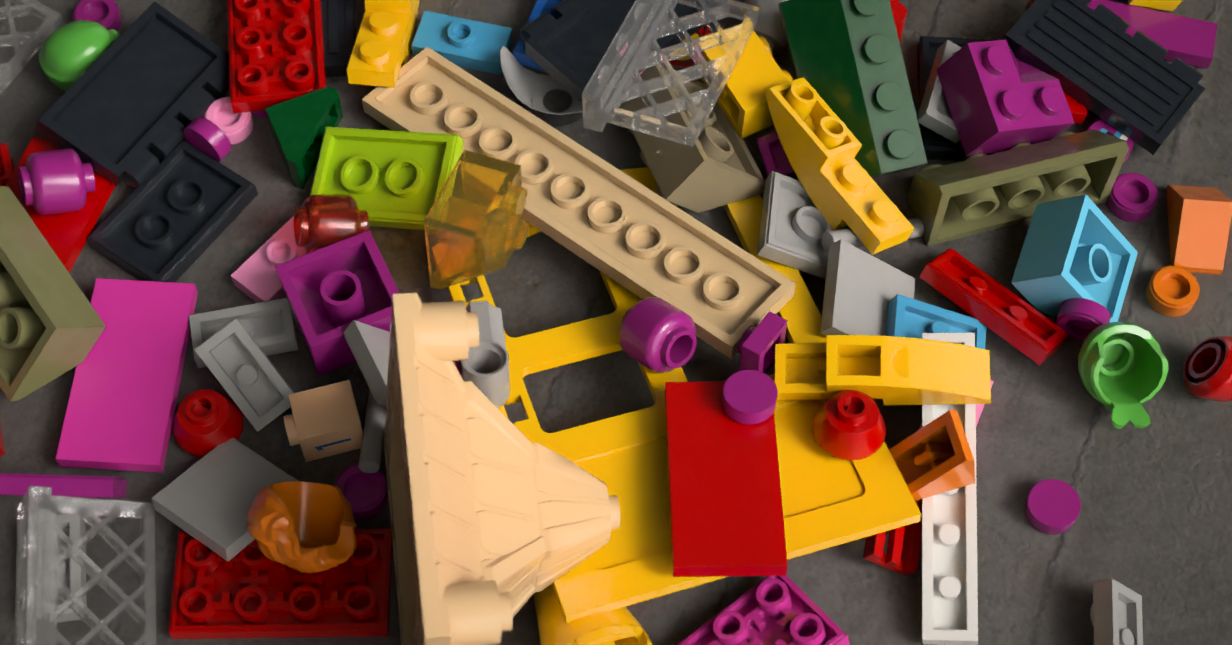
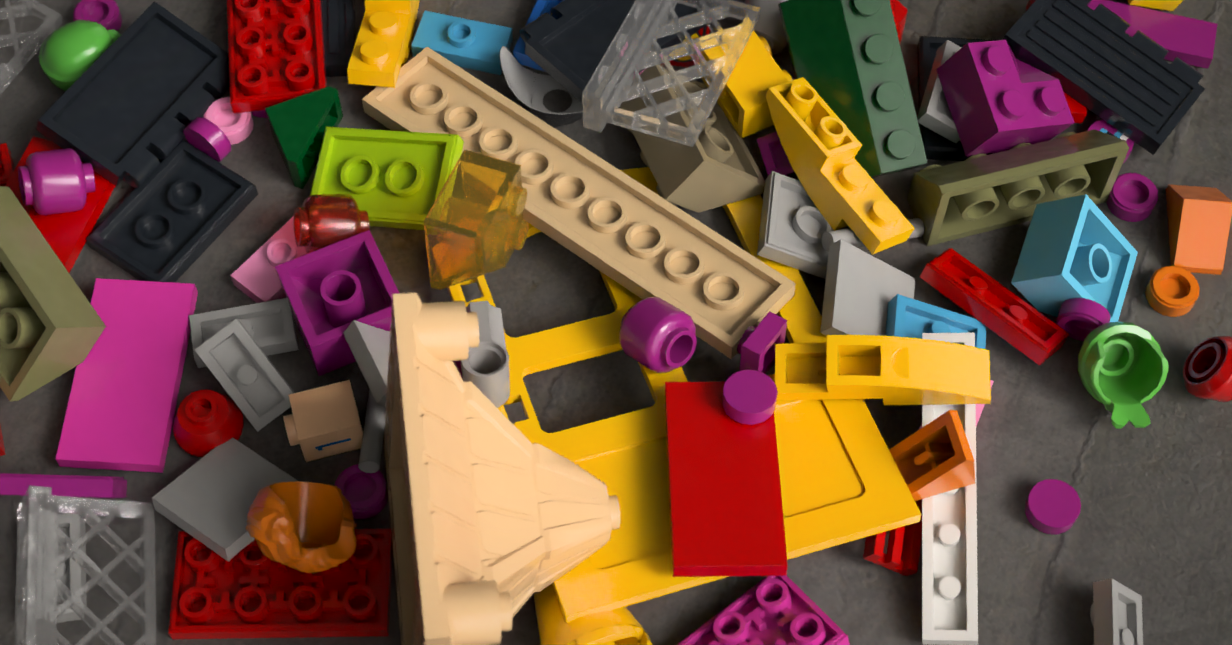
(849, 426): red cone -> none

